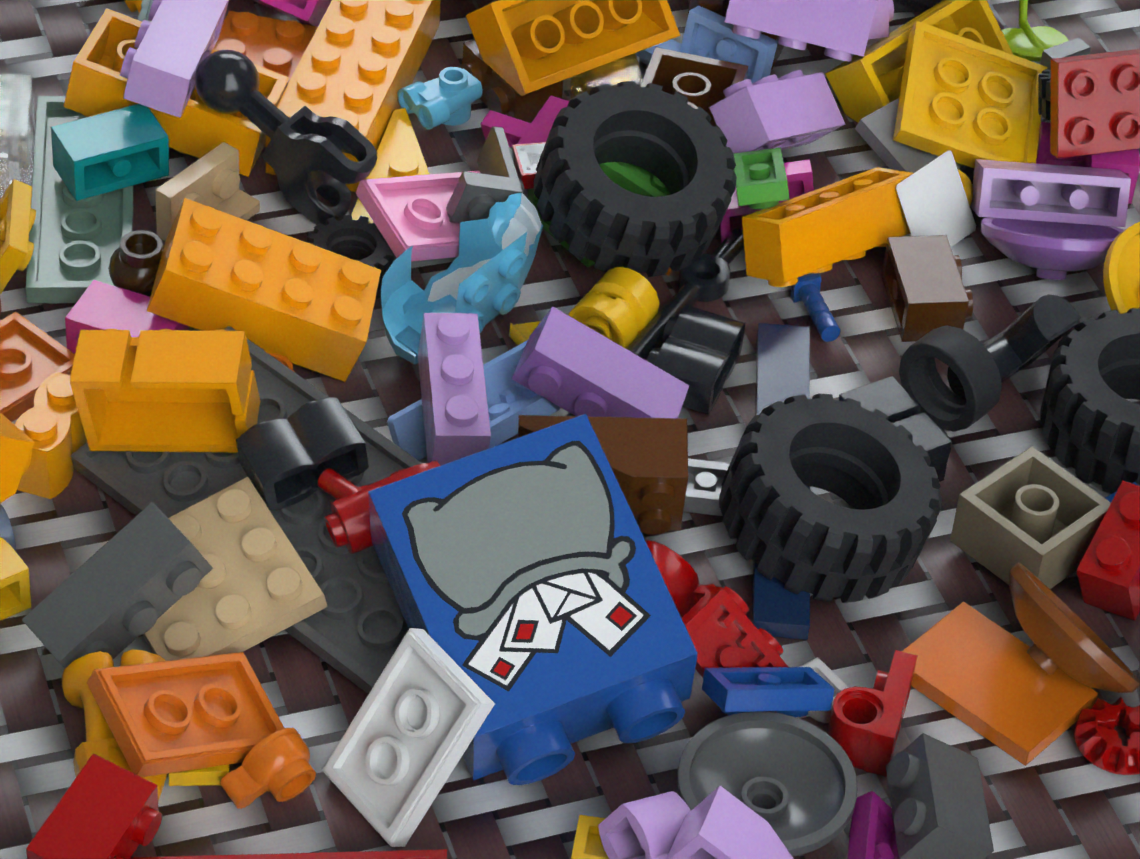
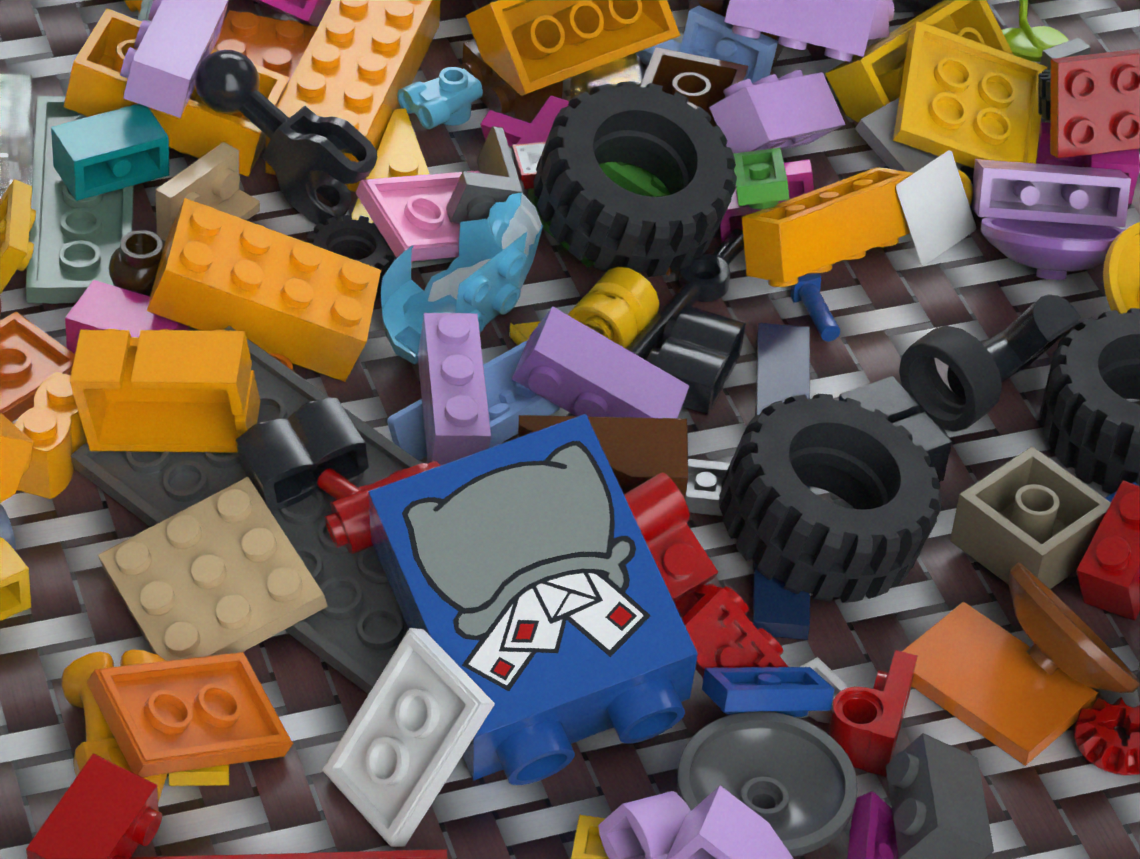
(119, 590): dark grey brick -> none
(273, 765): orange piece -> none
(663, 523): none -> red plate
(925, 285): brick -> none

